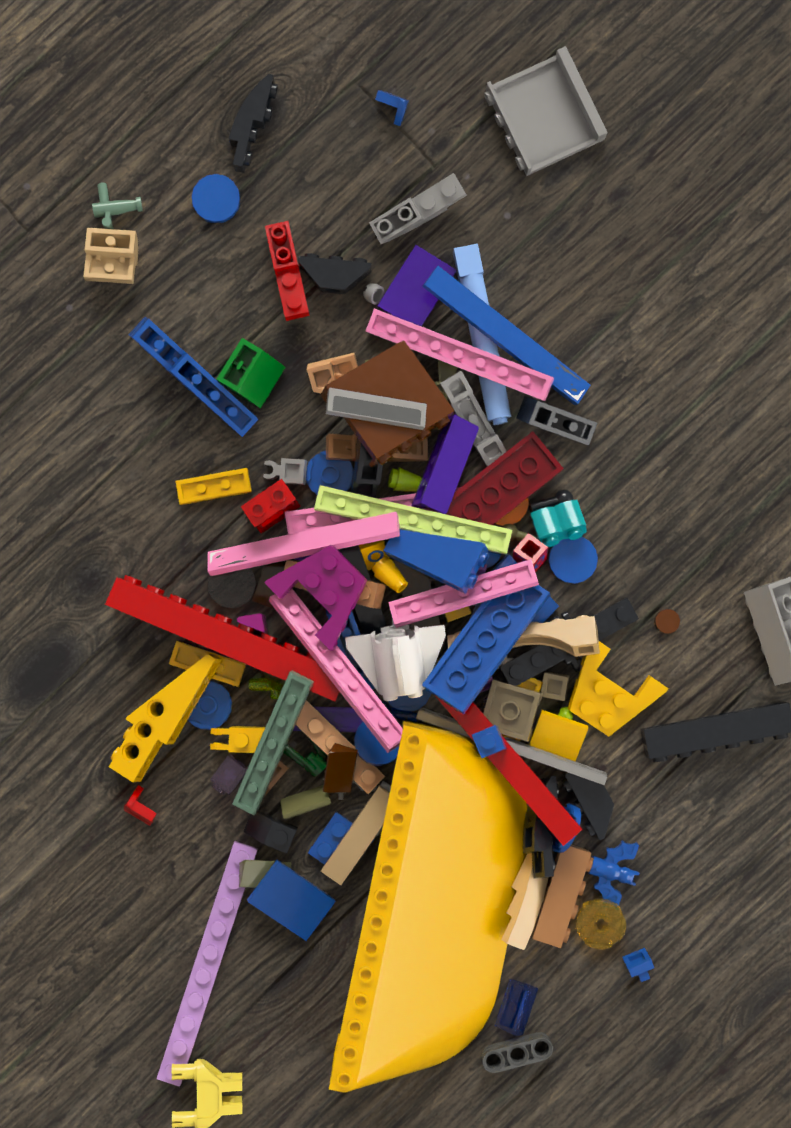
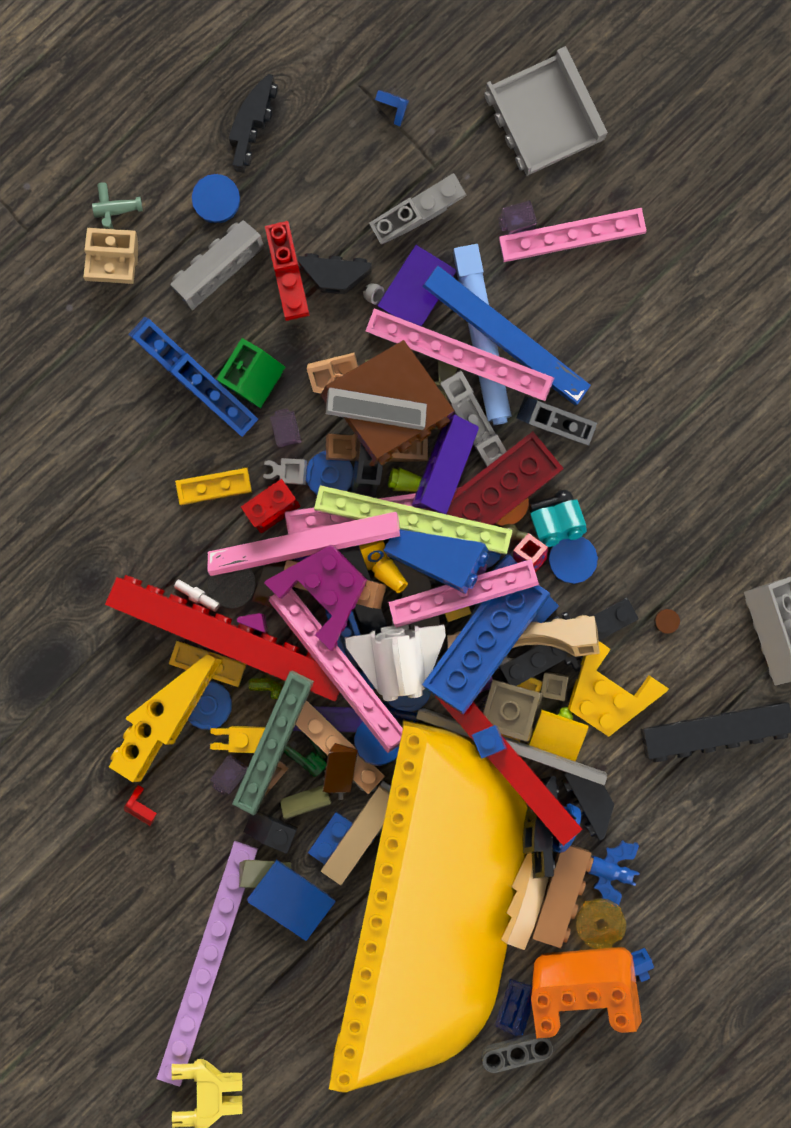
(196, 595): none -> white bar
(217, 264): none -> light grey slope
(285, 428): none -> clear purple brick
(518, 218): none -> clear purple brick
(572, 235): none -> bright pink plate
(585, 982): none -> orange windscreen

